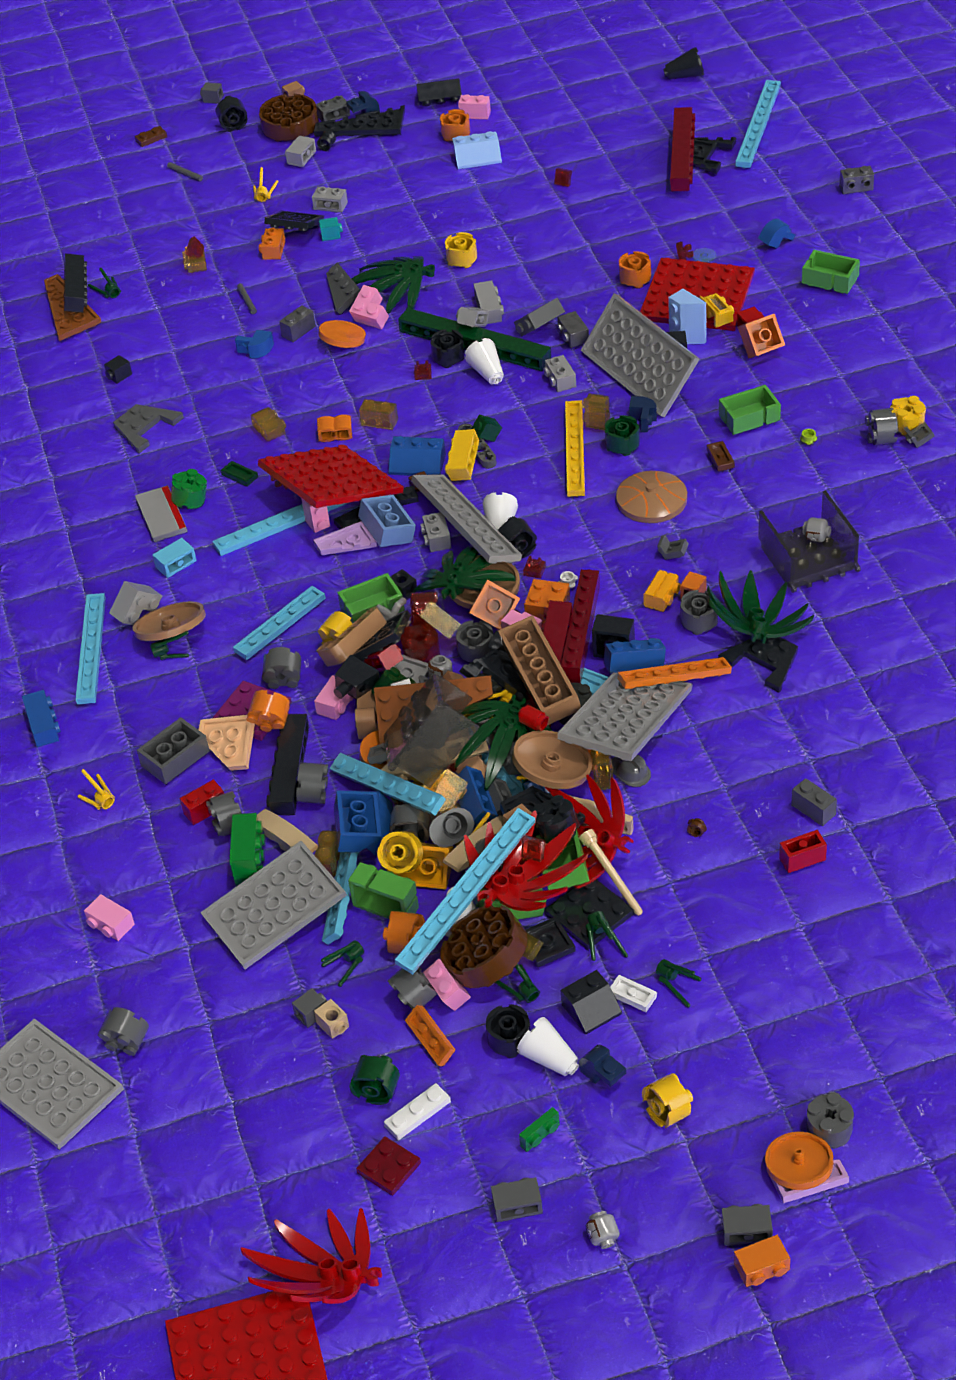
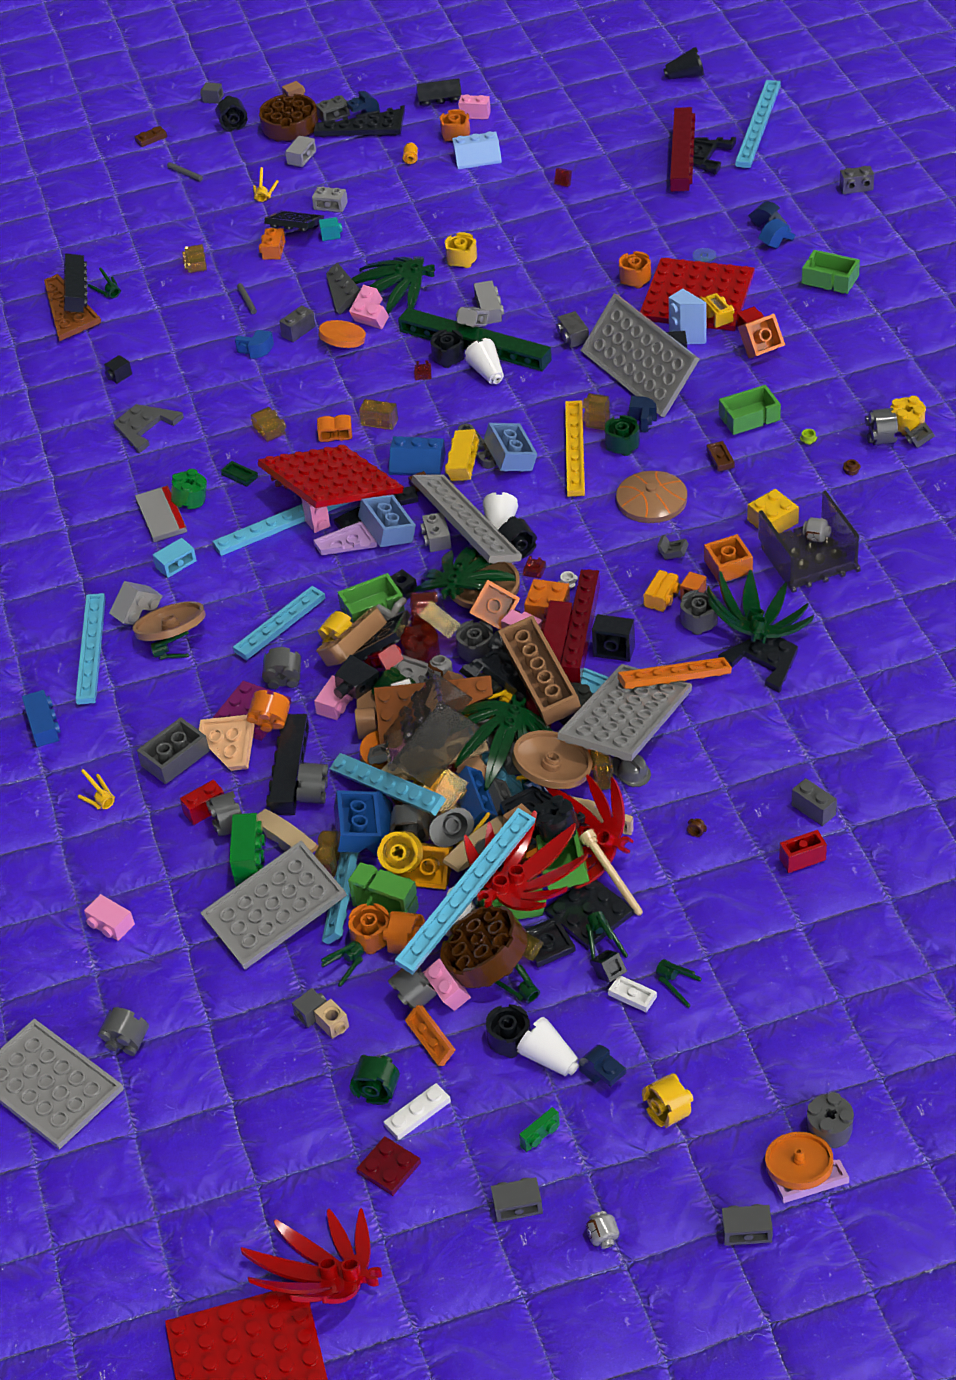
(194, 248): clear red tile -> none
(326, 140): black wheel -> none
(367, 926): none -> orange brick
(410, 153): none -> light orange brick
(486, 428): dark green brick -> none
(510, 447): none -> medium blue brick
(532, 848): clear red tile -> none
(533, 718): red brick -> none
(539, 317): dark grey brick -> none
(560, 373): light grey brick -> none
(590, 1002): slope -> none
(608, 965): none -> black brick
(634, 655): blue brick -> none
(682, 251): clear red tile -> none
(729, 557): none -> orange brick
(762, 1261): orange brick -> none
(764, 213): none -> dark blue brick
(777, 508): none -> yellow brick
(851, 467): none -> reddish brown plate

